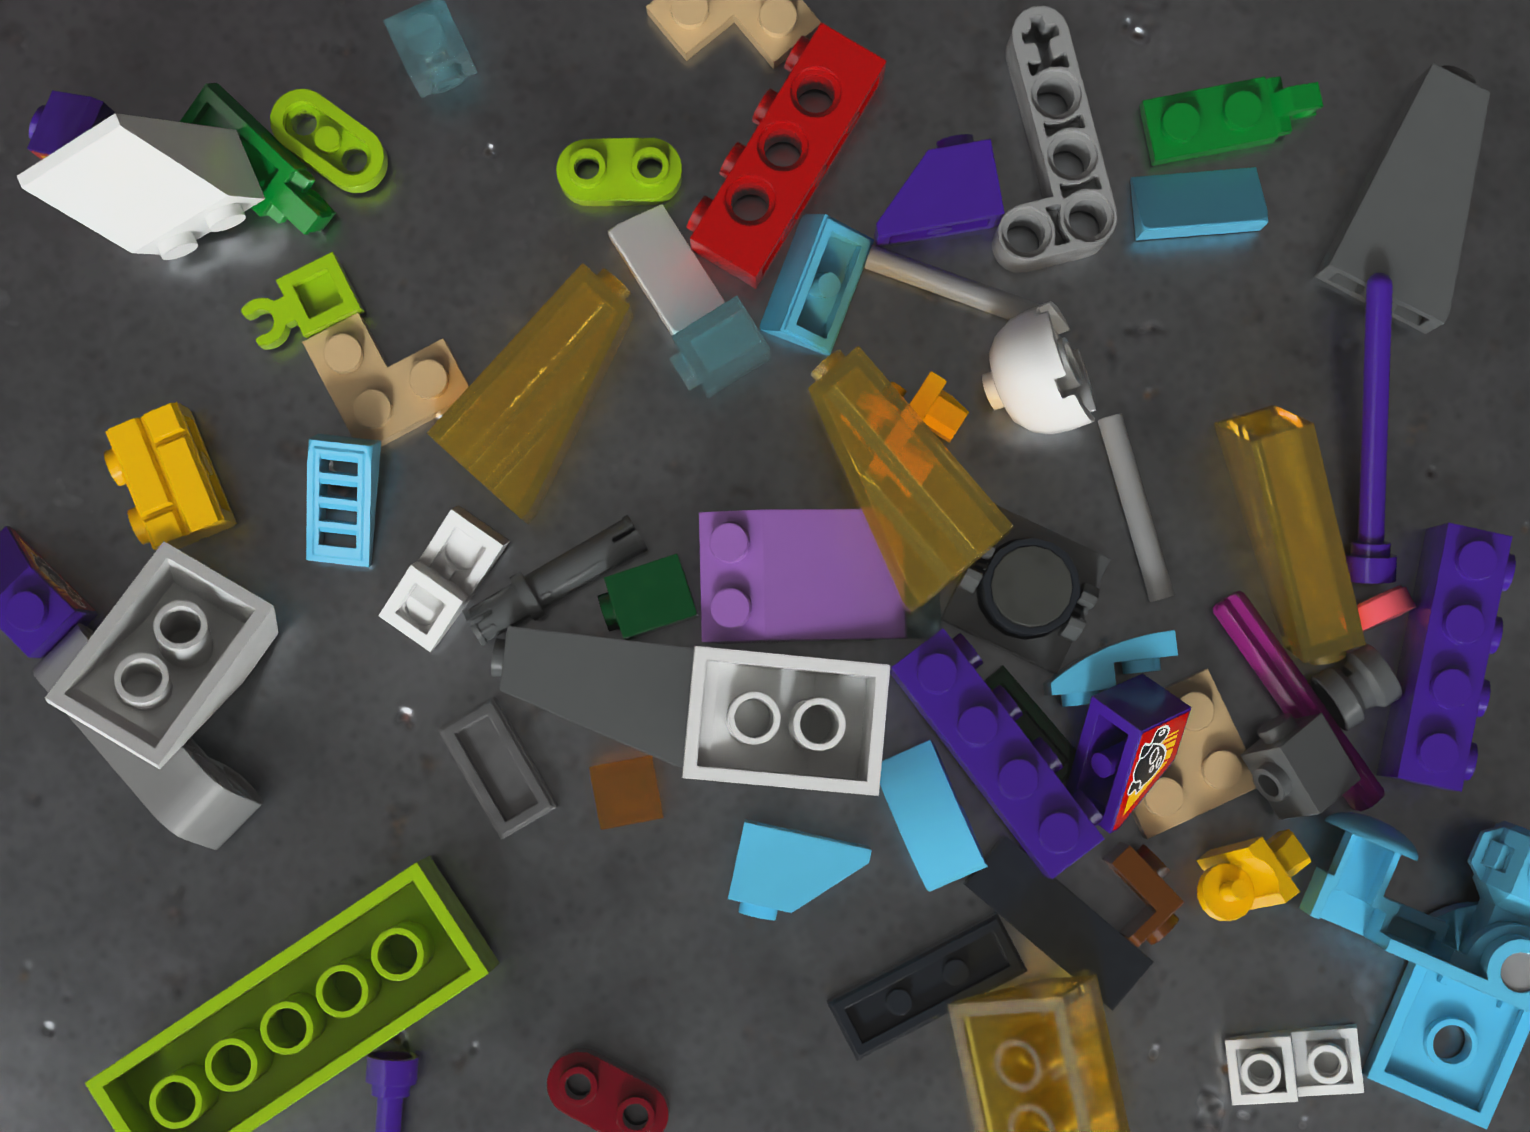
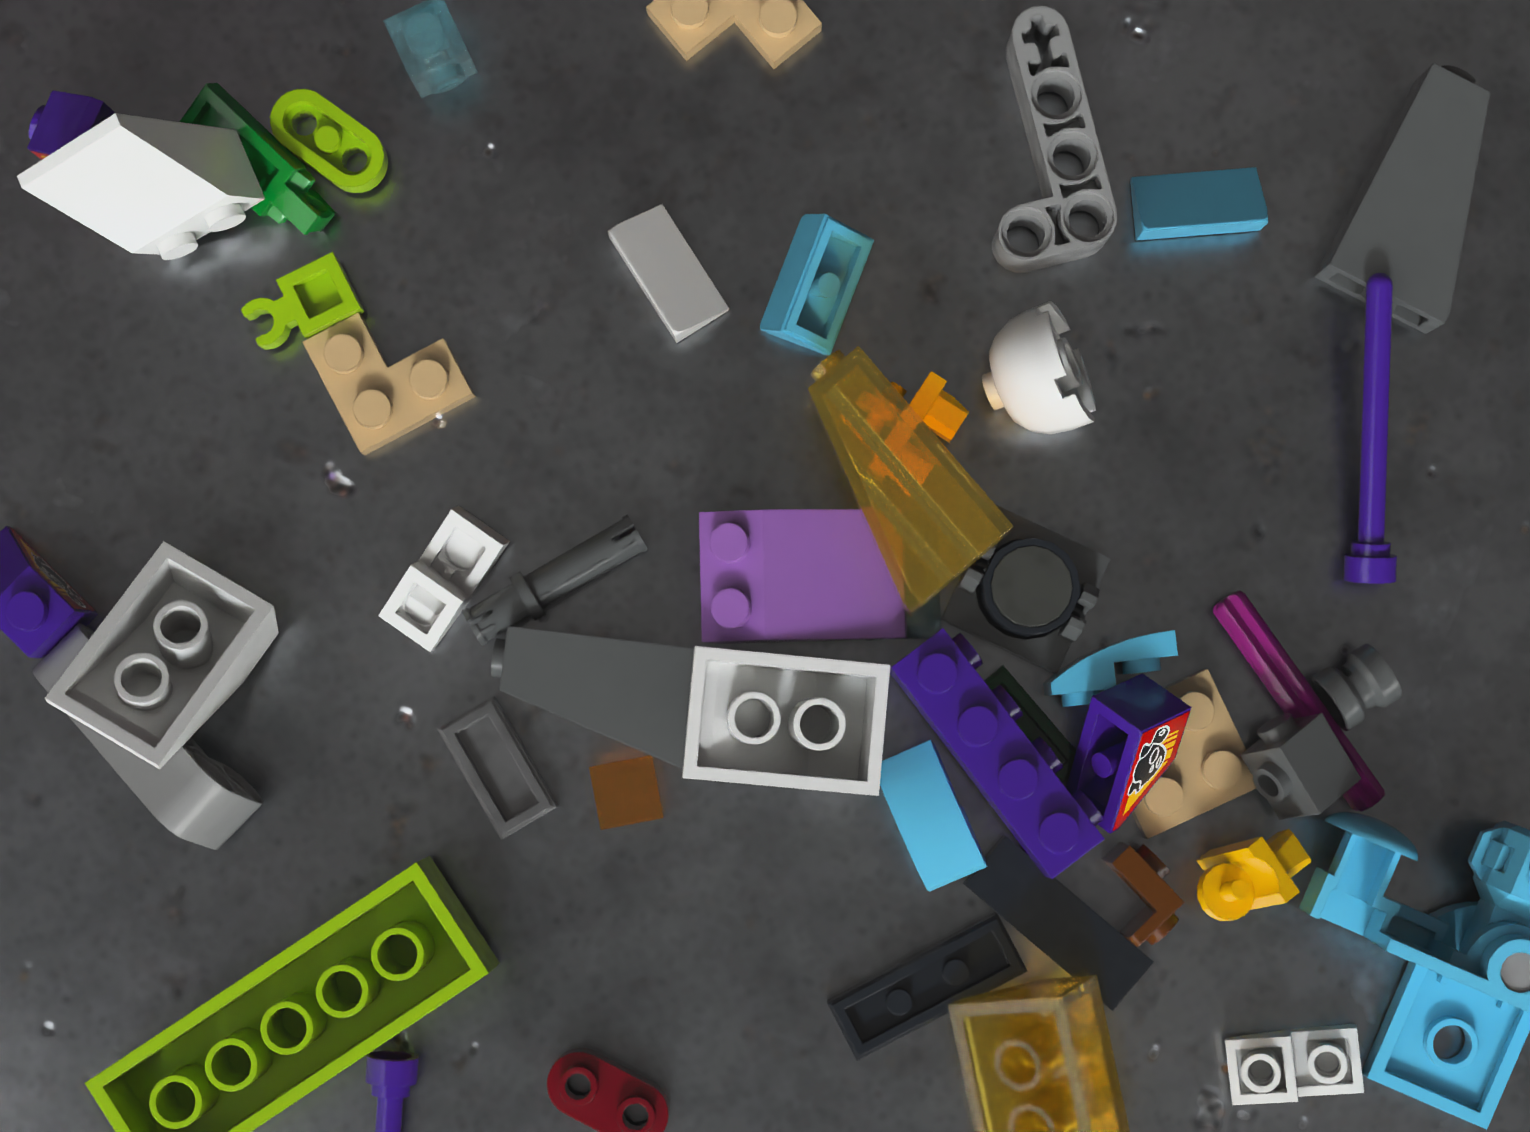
(168, 478): yellow brick -> none
(348, 449): medium azure slope -> none
(535, 394): clear yellow slope -> none
(618, 174): lime plate -> none
(647, 598): dark green brick -> none
(719, 348): clear light blue brick -> none
(788, 868): medium azure slope -> none
(822, 63): red brick -> none
(945, 195): dark purple slope -> none
(946, 283): light grey bar -> none
(1136, 507): light grey bar -> none
(1224, 117): green hinge -> none
(1293, 531): clear yellow slope -> none
(1385, 607): coral tile -> none
(1447, 656): dark purple brick -> none

